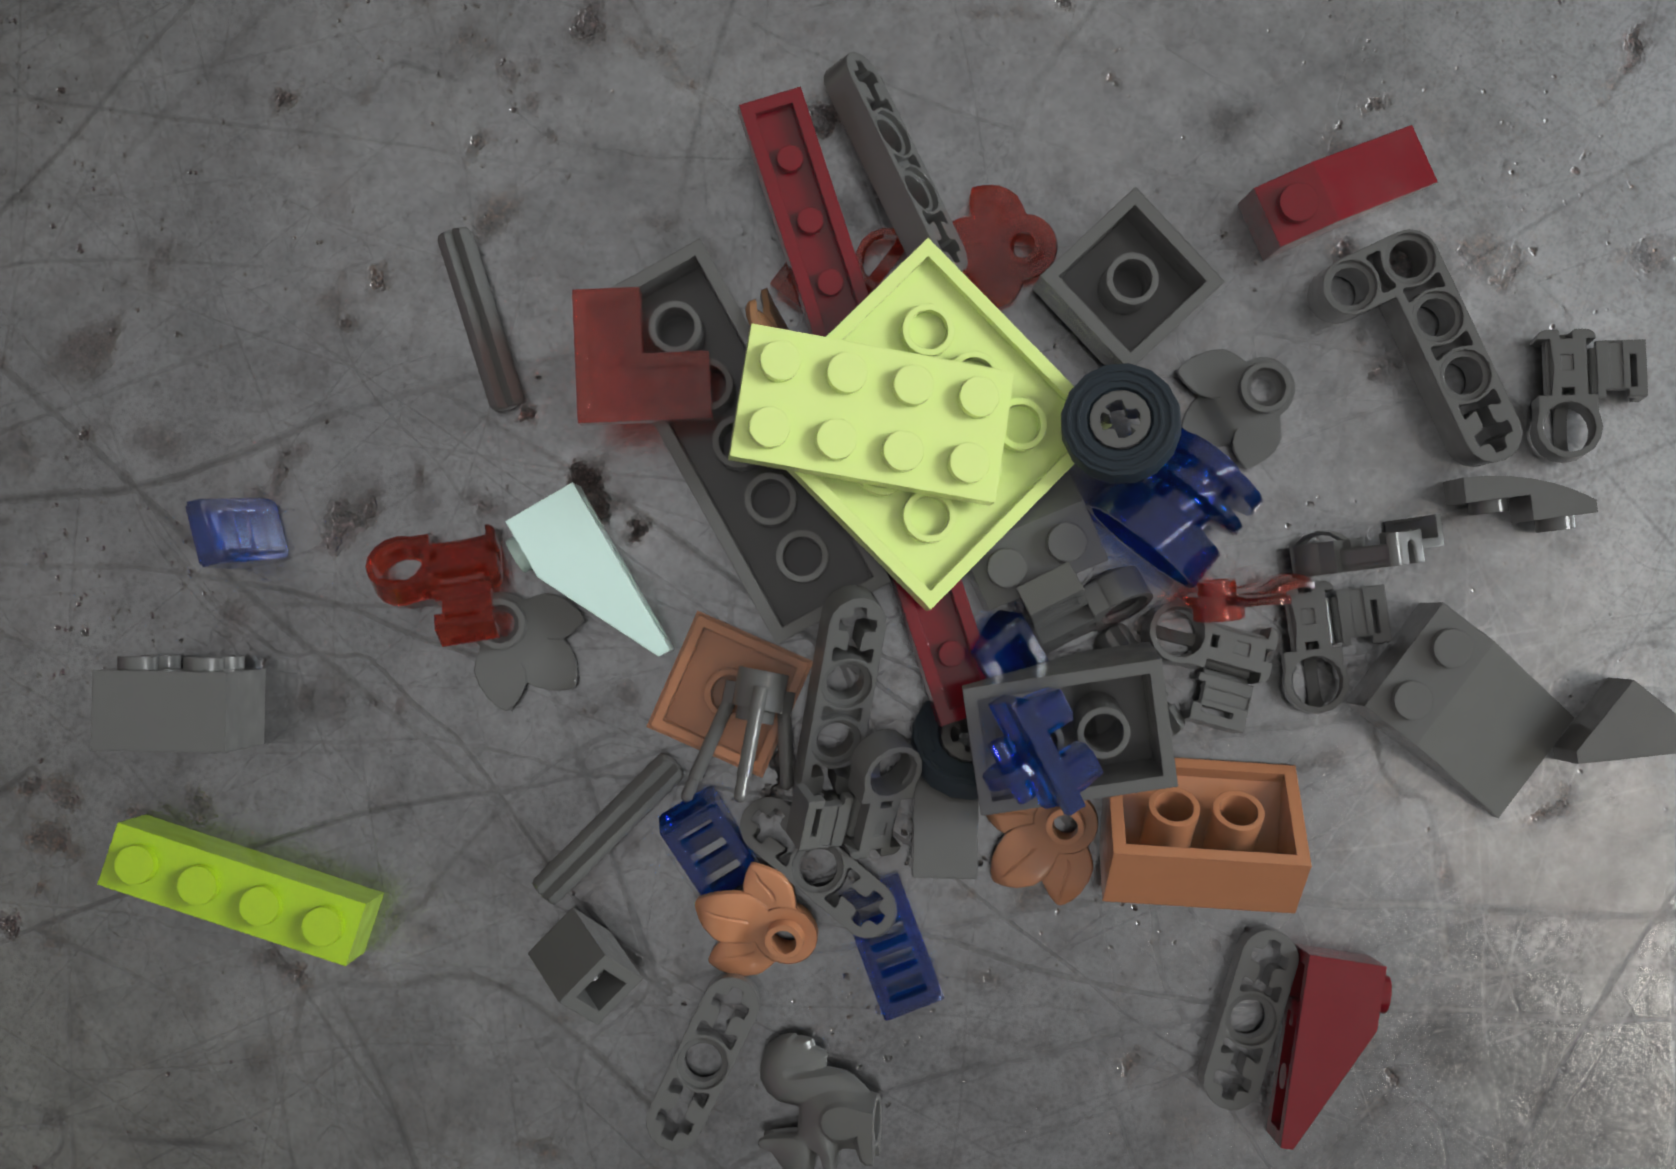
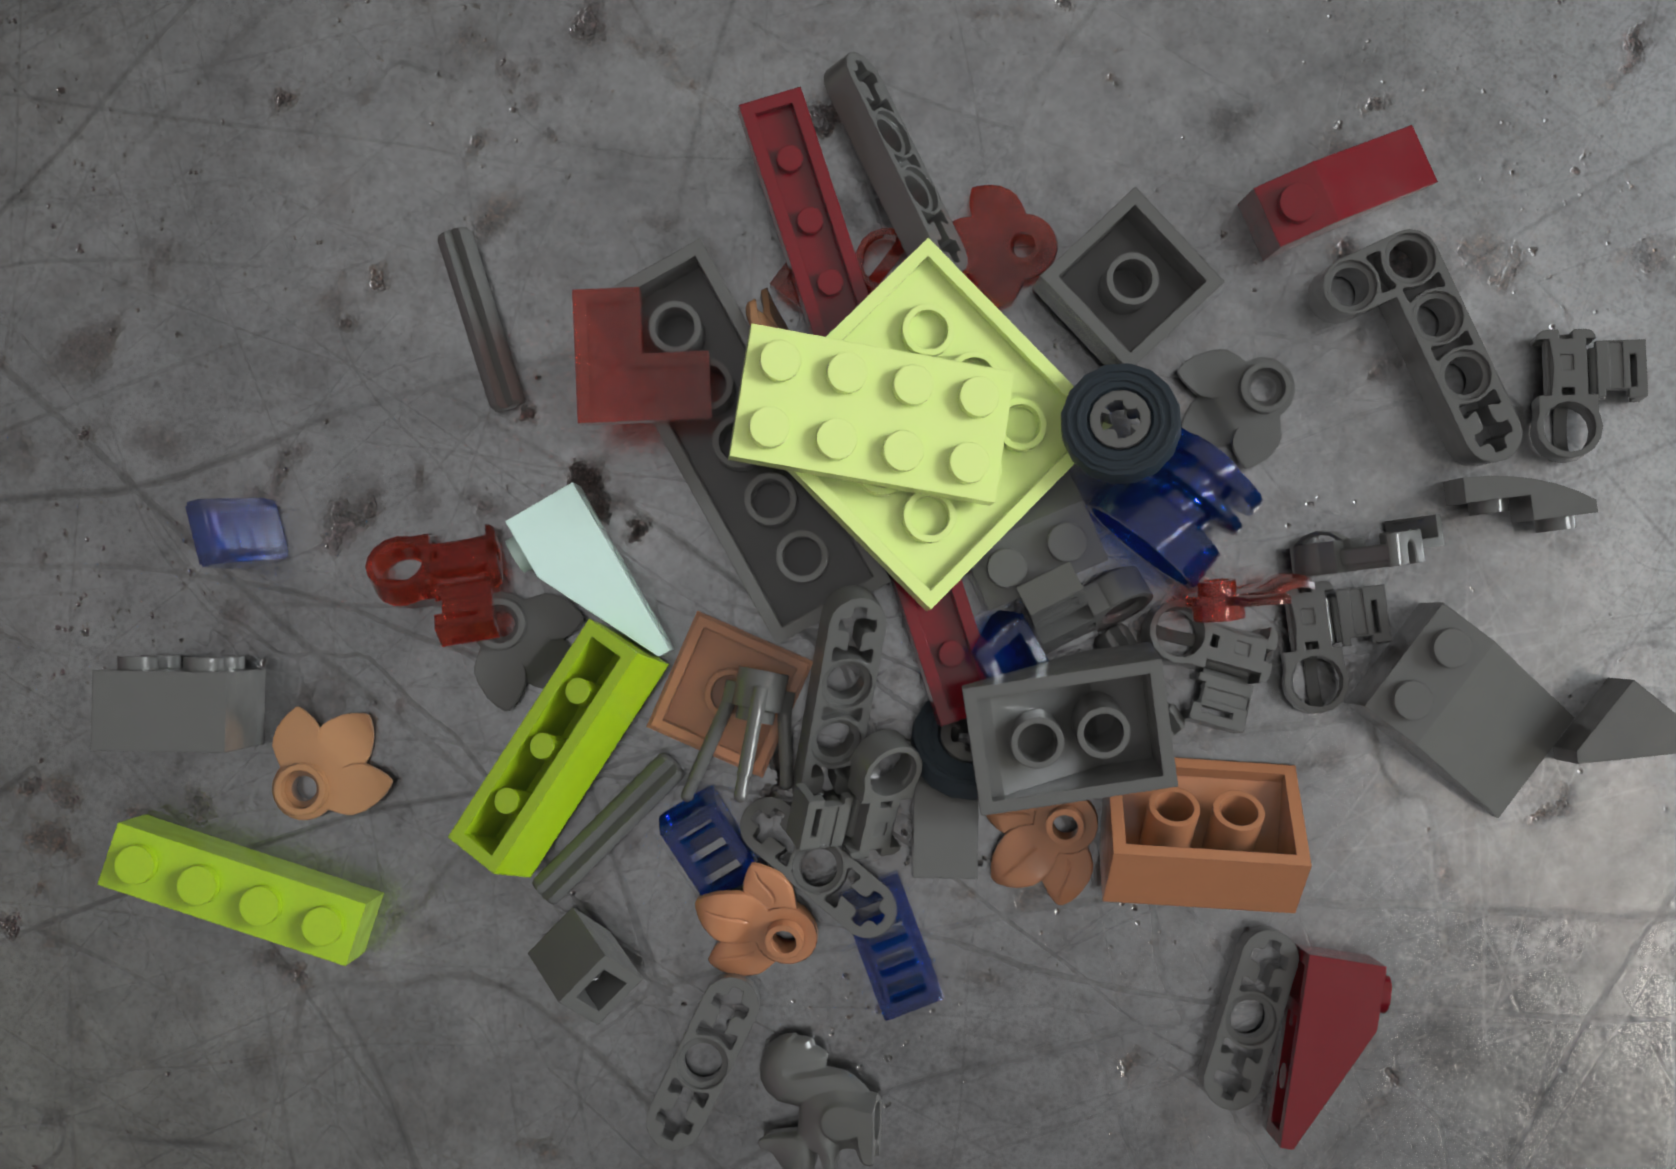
(331, 756): none -> medium nougat plate
(557, 751): none -> lime brick
(1029, 759): clear blue hips -> none

